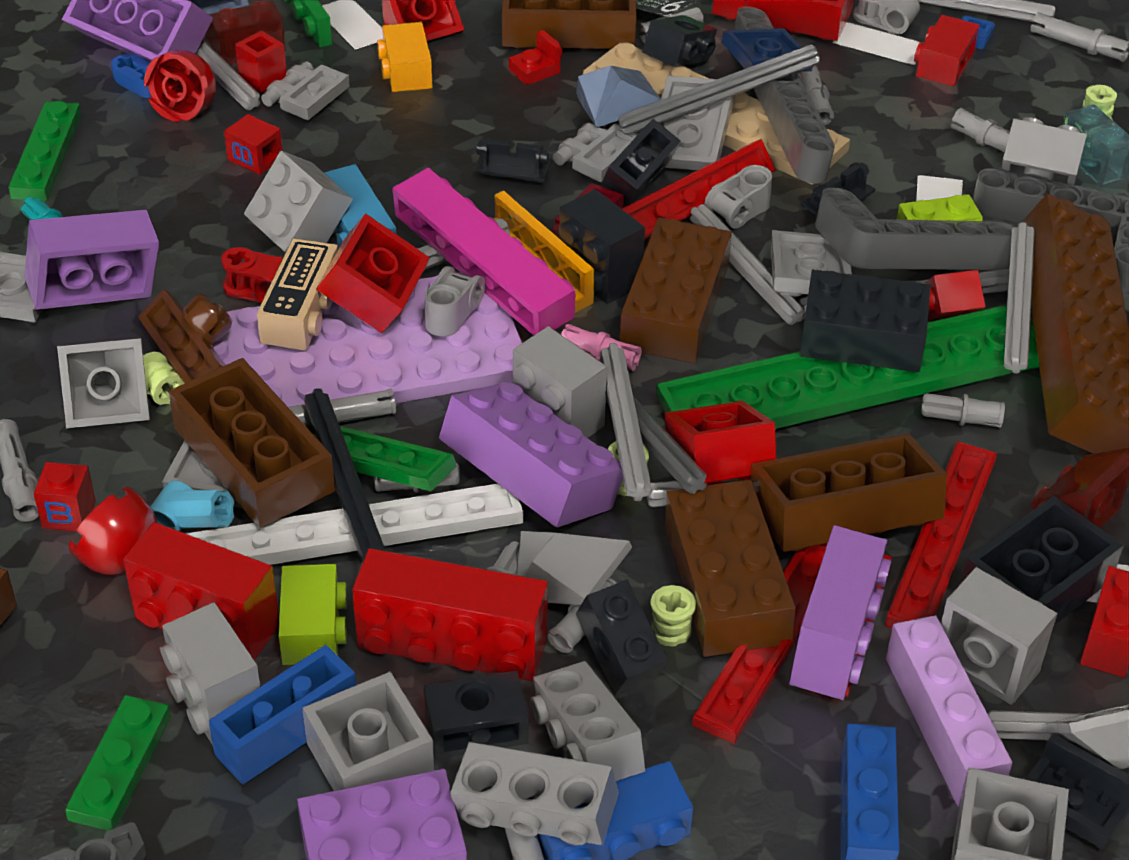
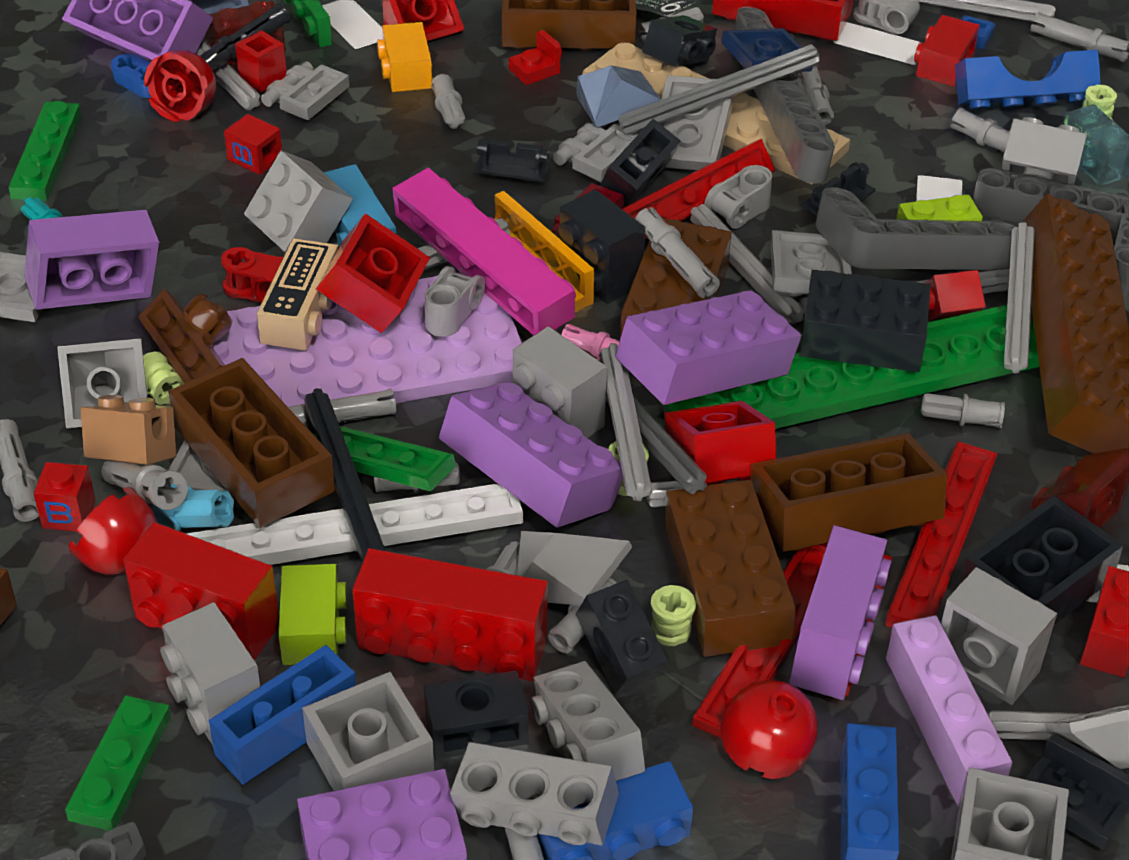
(128, 430): none -> medium nougat brick
(149, 482): none -> light grey pin
(226, 50): none -> black pin
(448, 100): none -> light grey axle
(667, 242): none -> light grey pin
(707, 346): none -> medium lavender brick
(770, 728): none -> red cylinder
(987, 81): none -> blue arch

